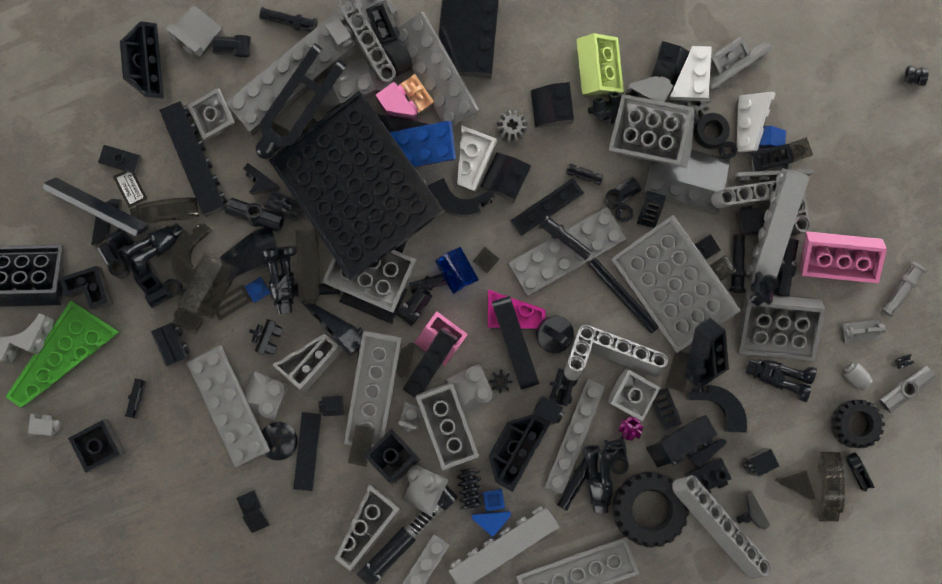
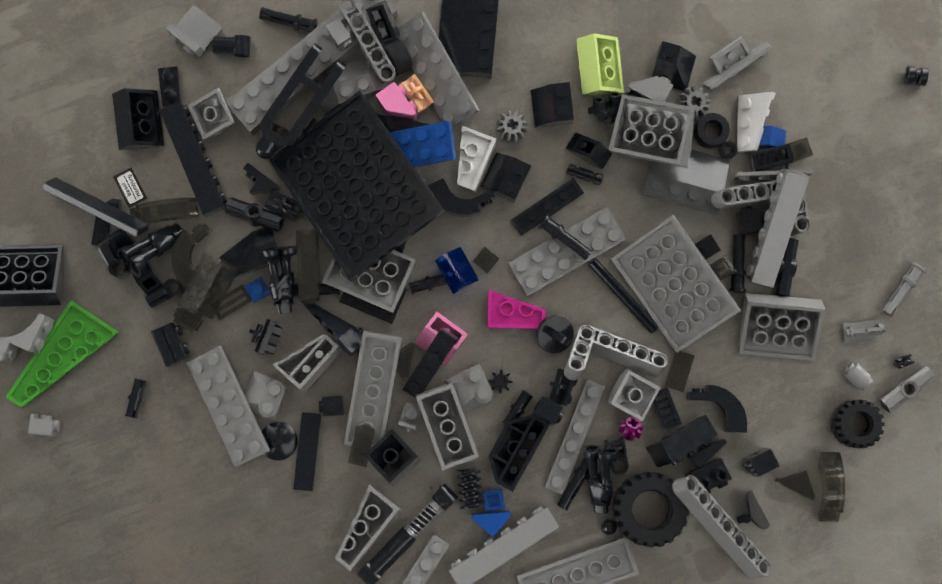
(92, 283): black brick -> none
(96, 445): black brick -> none
(119, 159): black plate -> none
(137, 119): none -> black slope
(142, 59): black wedge -> none
(169, 85): none -> black tile
(253, 511): black slope -> none
(412, 309): black piece -> none
(423, 488): light grey slope -> none
(515, 342): black beam -> none
(519, 406): none -> black pin
(589, 150): none -> black slope
(604, 527): none -> black hinge
(618, 212): black bush -> none
(622, 192): black piece -> none
(653, 198): black slope -> none
(695, 76): white wing -> none
(707, 354): black wedge -> none
(763, 289): black hips -> none
(773, 374): black piece -> none
(842, 257): bright pink brick -> none
(859, 472): black piece -> none

